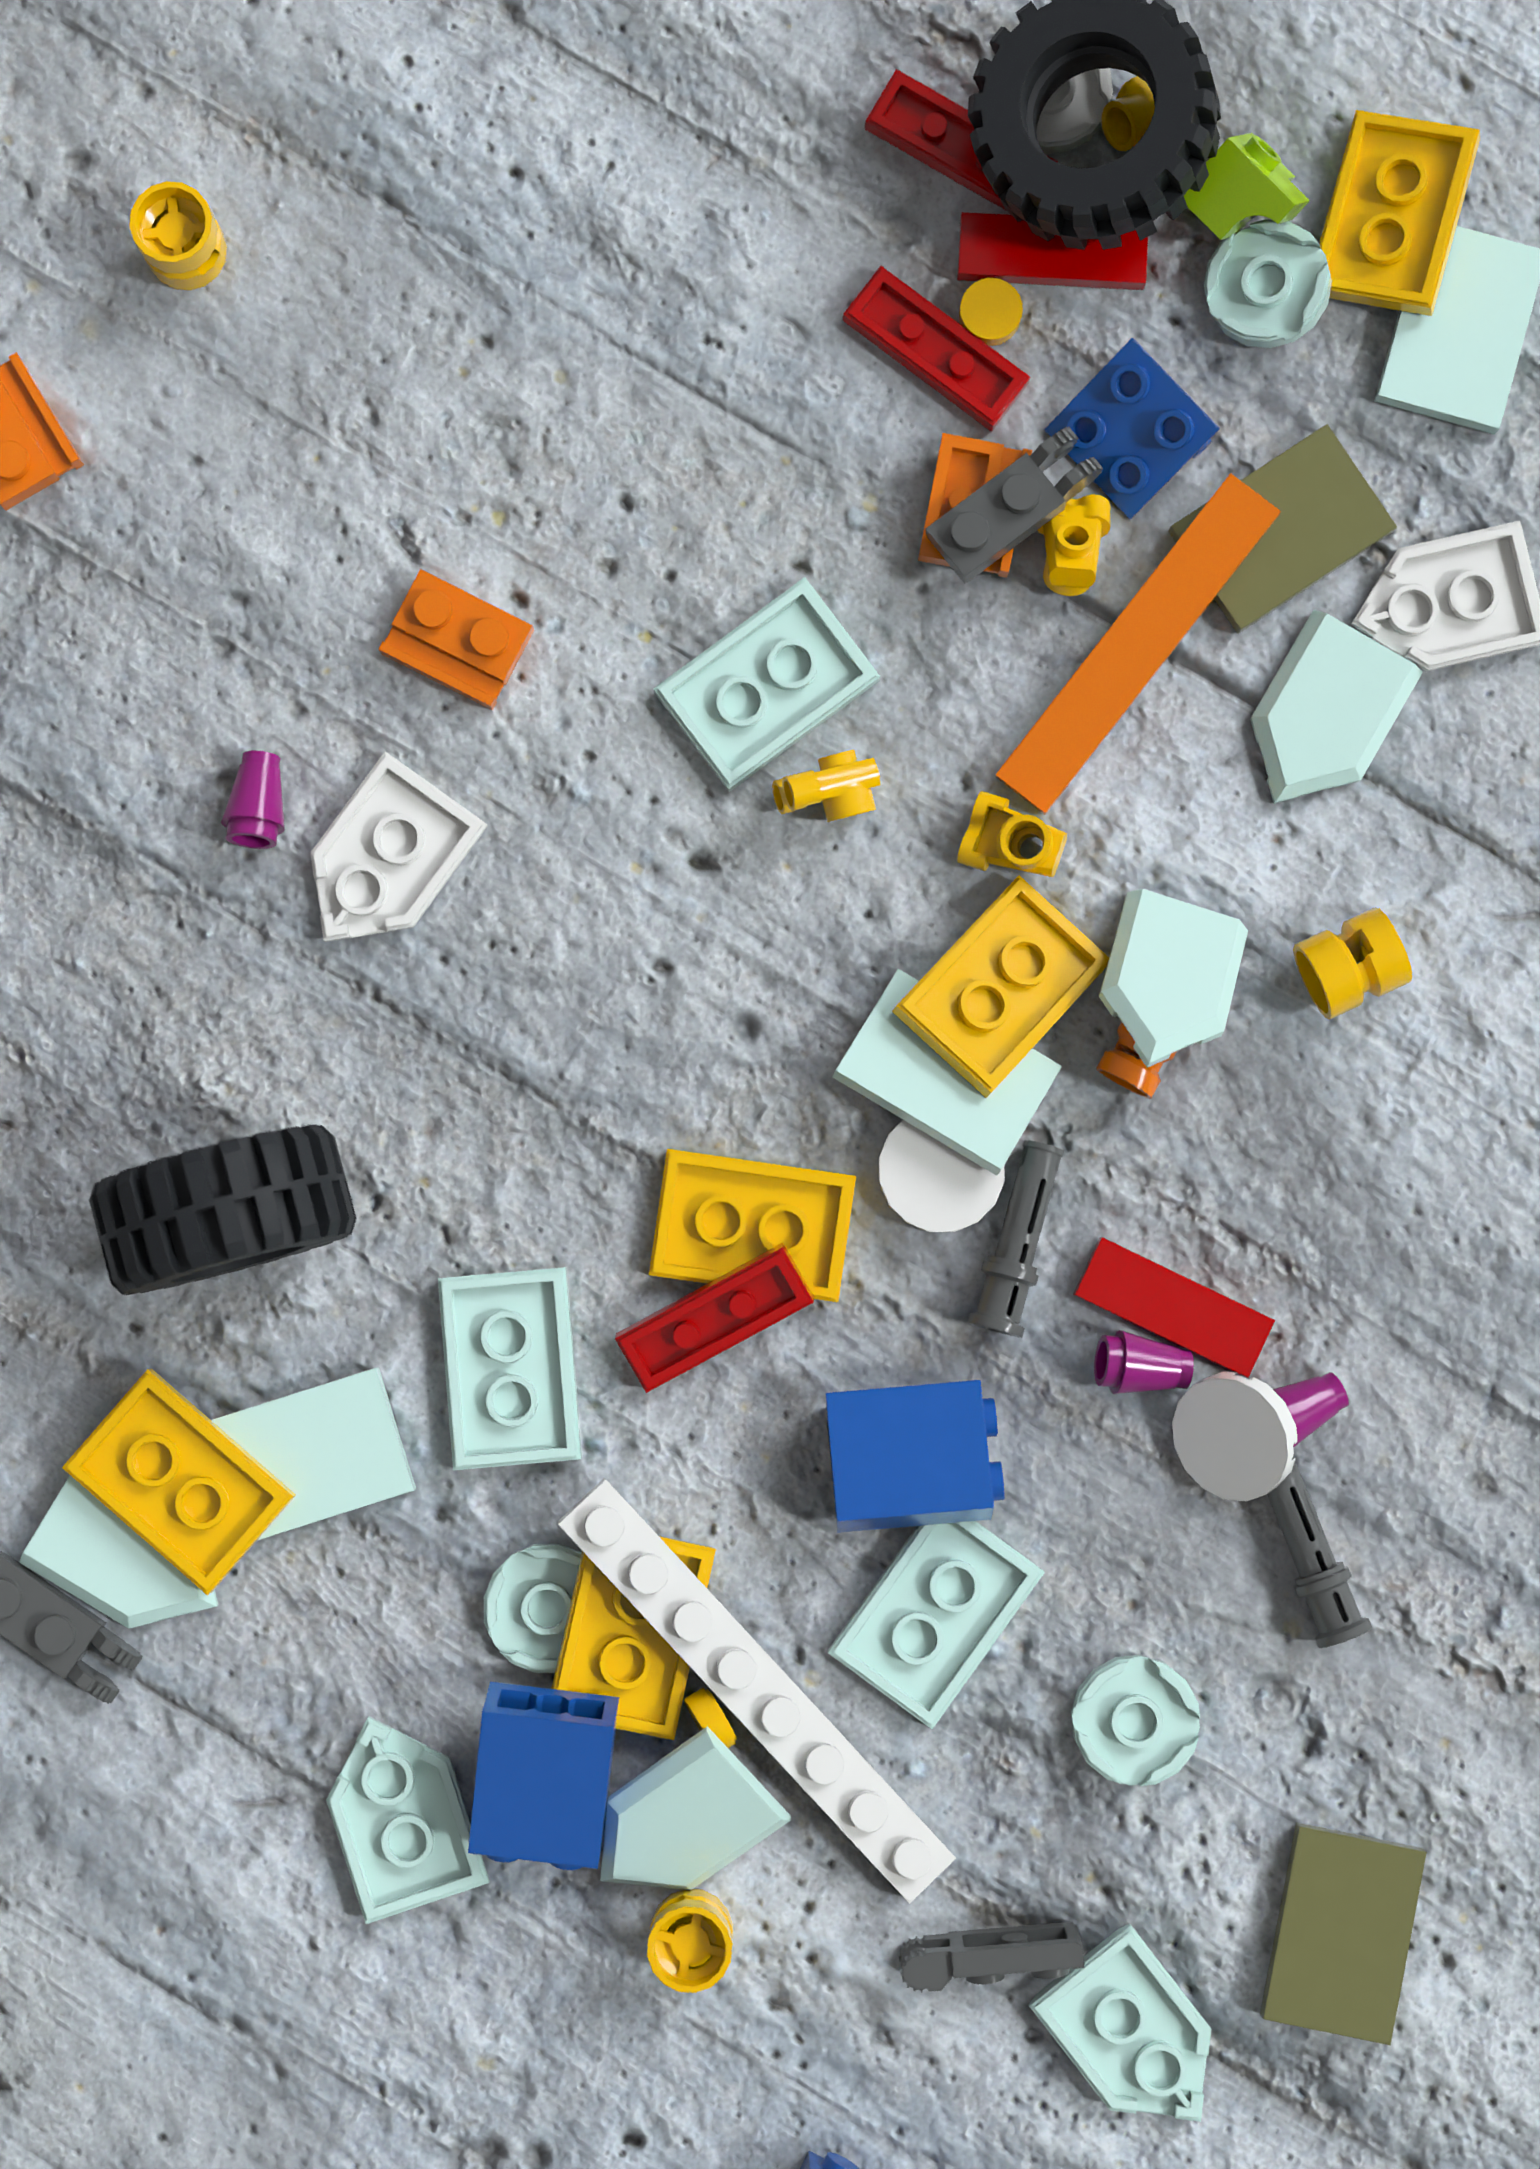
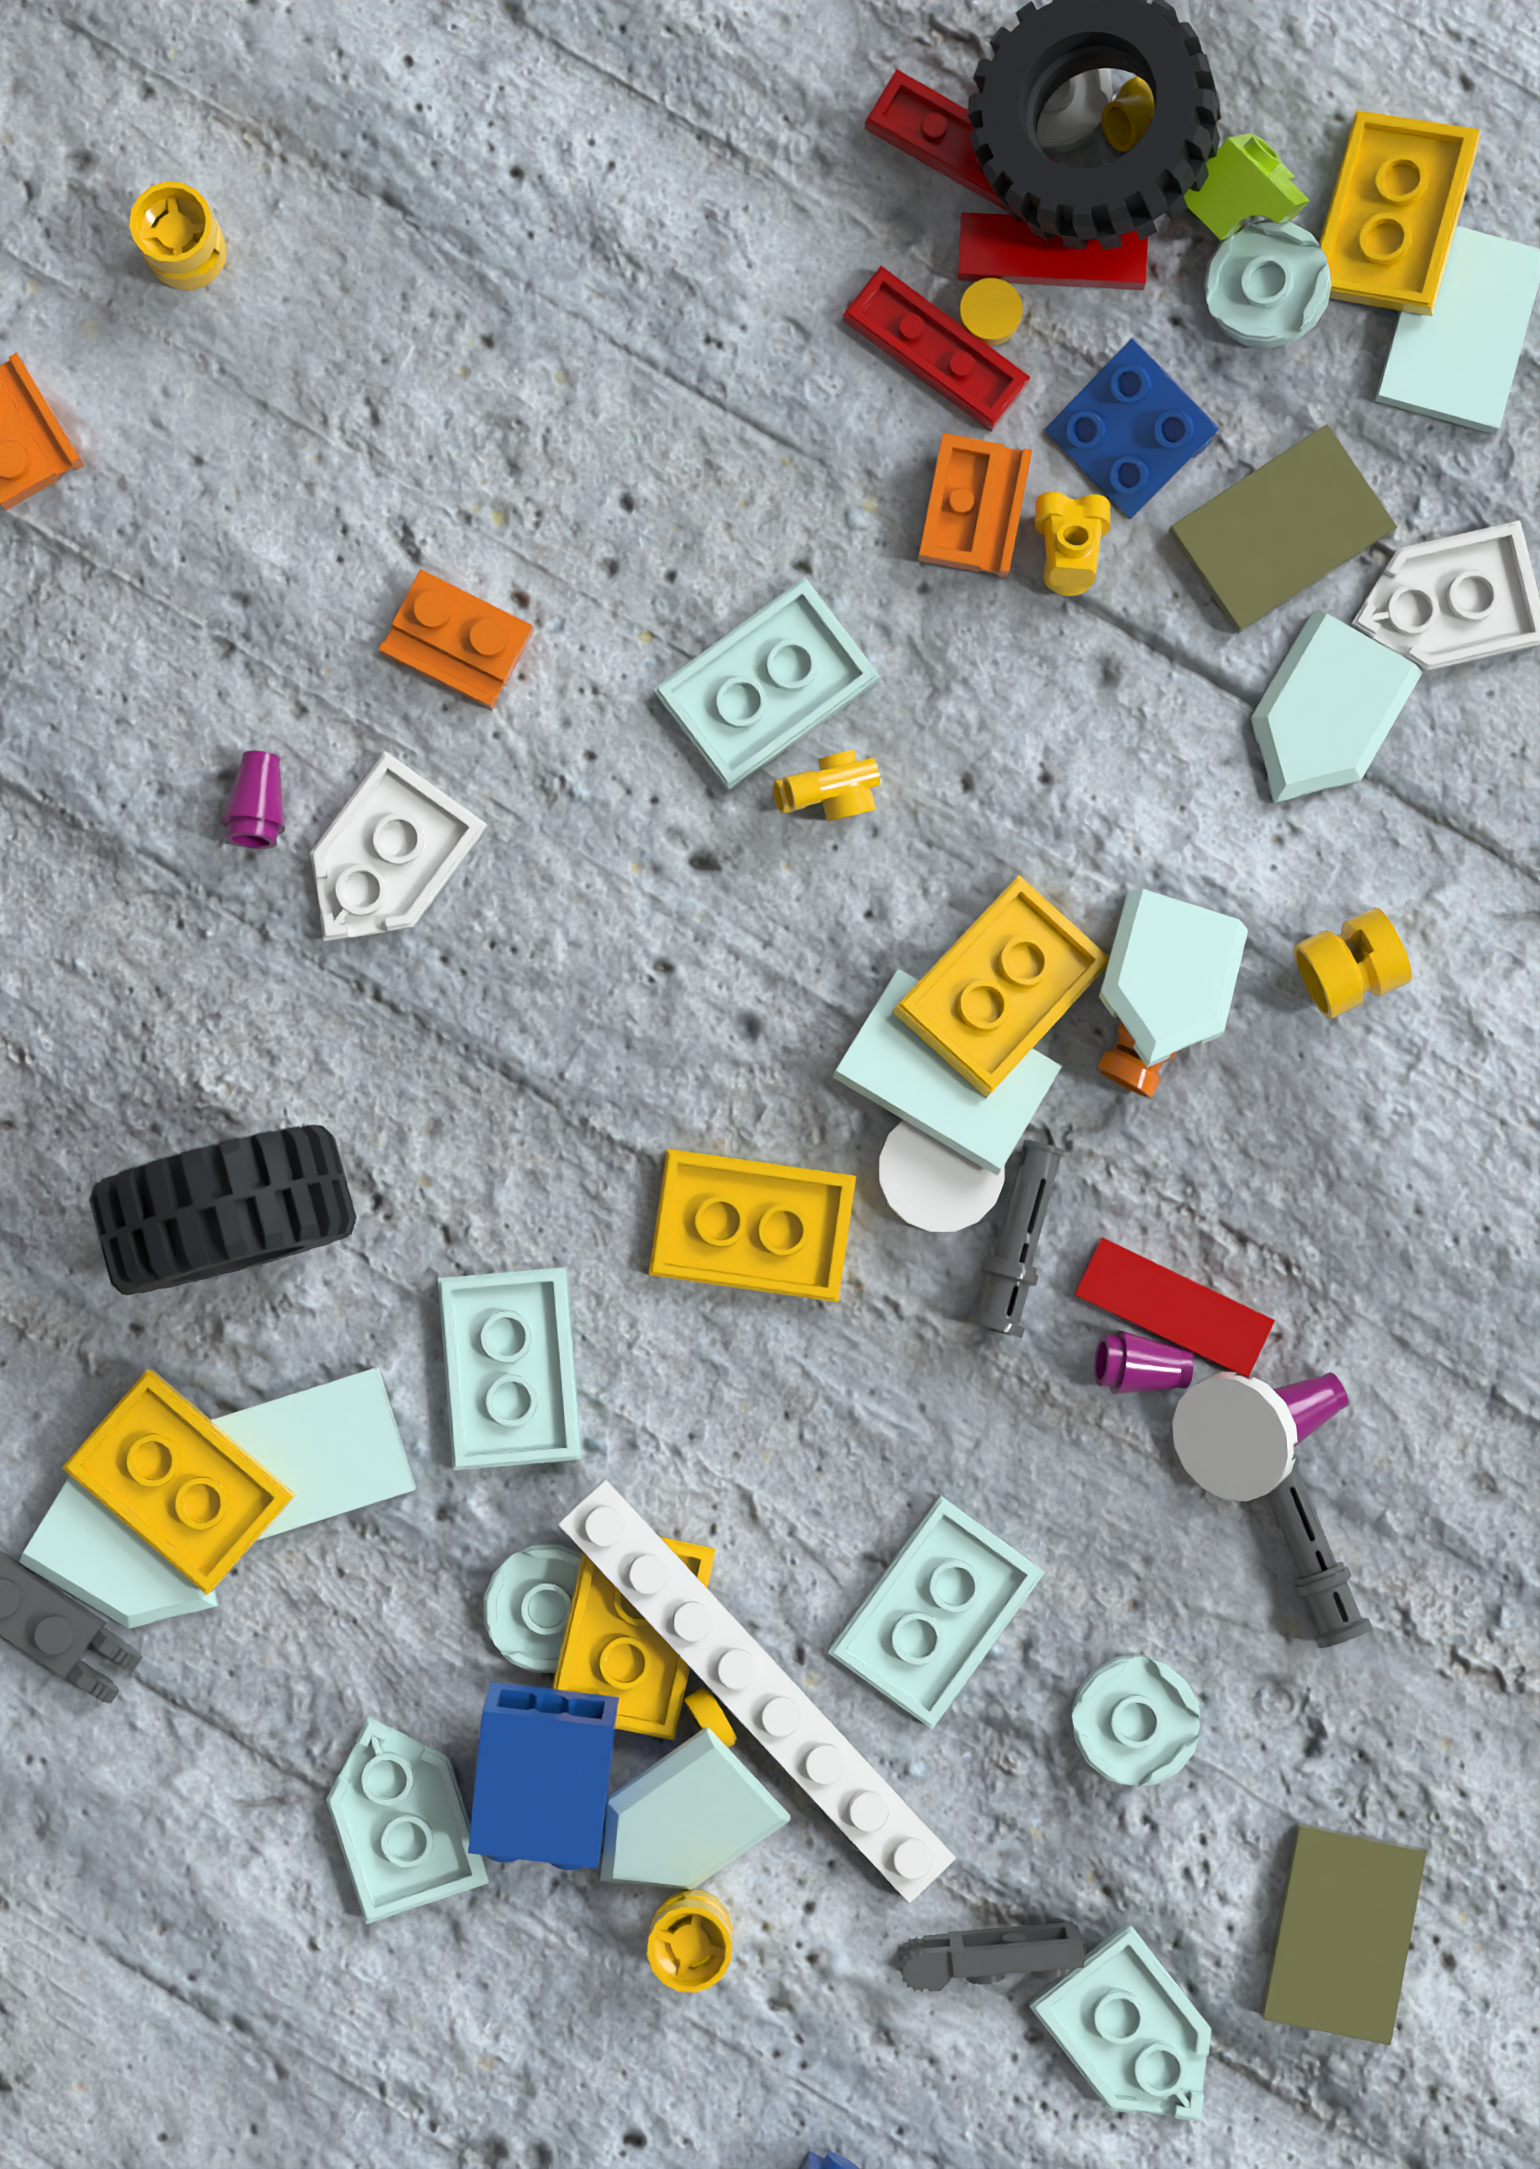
(714, 1317): red tile -> none
(912, 1456): blue brick -> none
(997, 835): yellow plate -> none
(1009, 507): dark grey hinge -> none
(1138, 643): orange tile -> none

